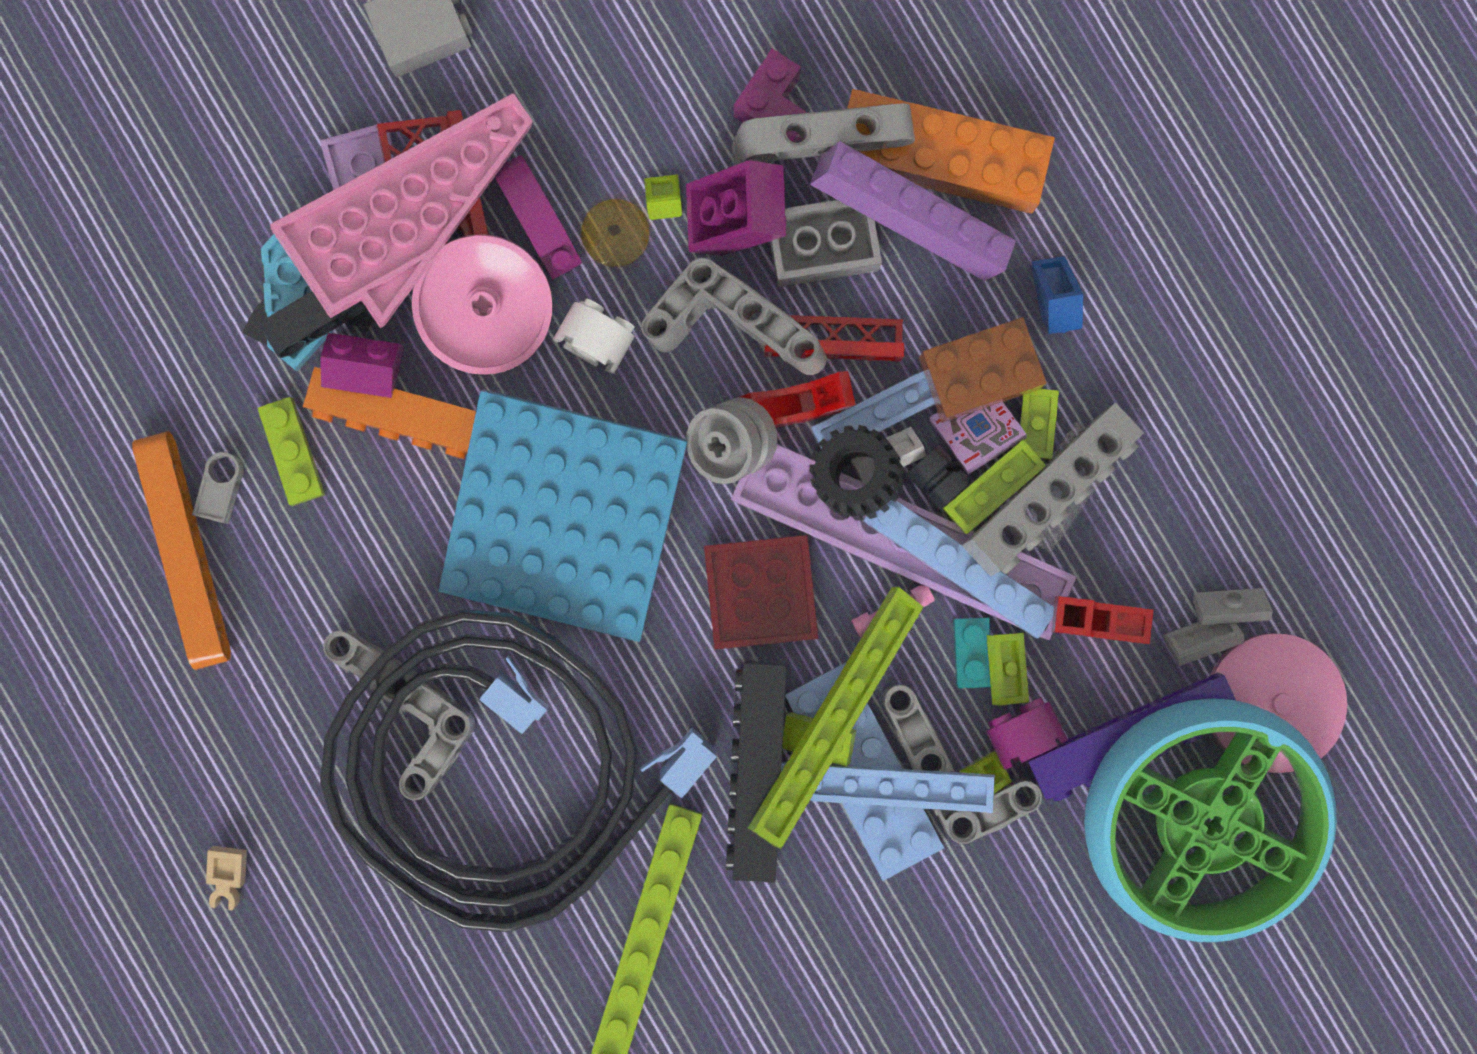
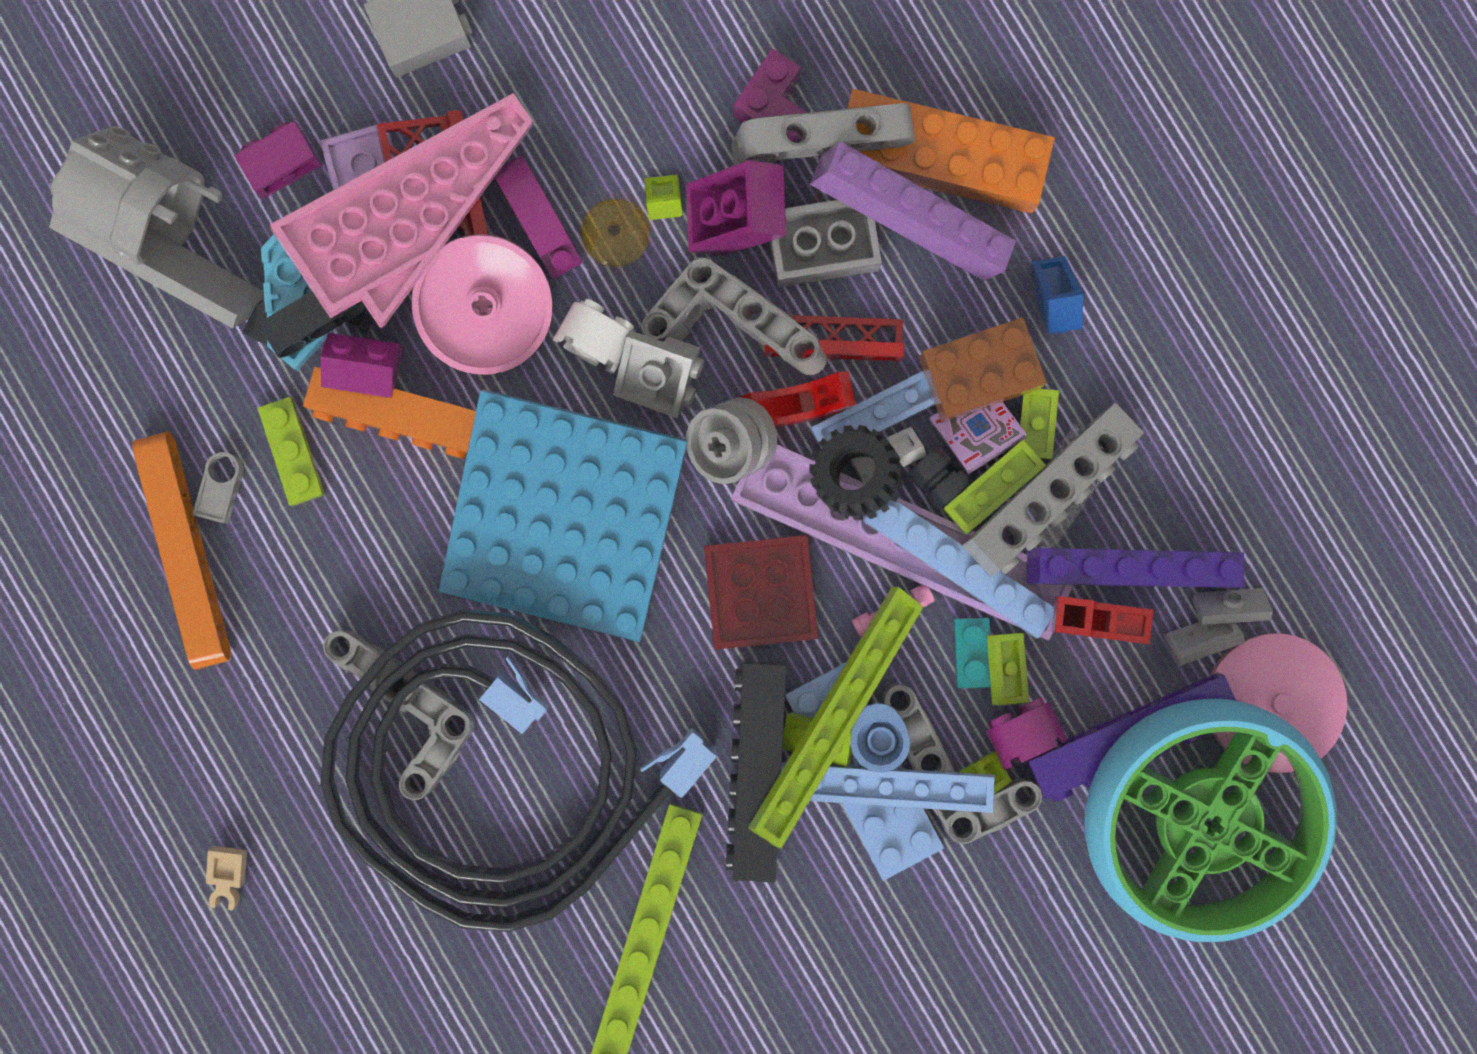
(137, 213): none -> light grey piece
(277, 159): none -> magenta brick
(658, 373): none -> light grey plate
(880, 738): none -> medium blue piece
(1135, 568): none -> dark purple brick

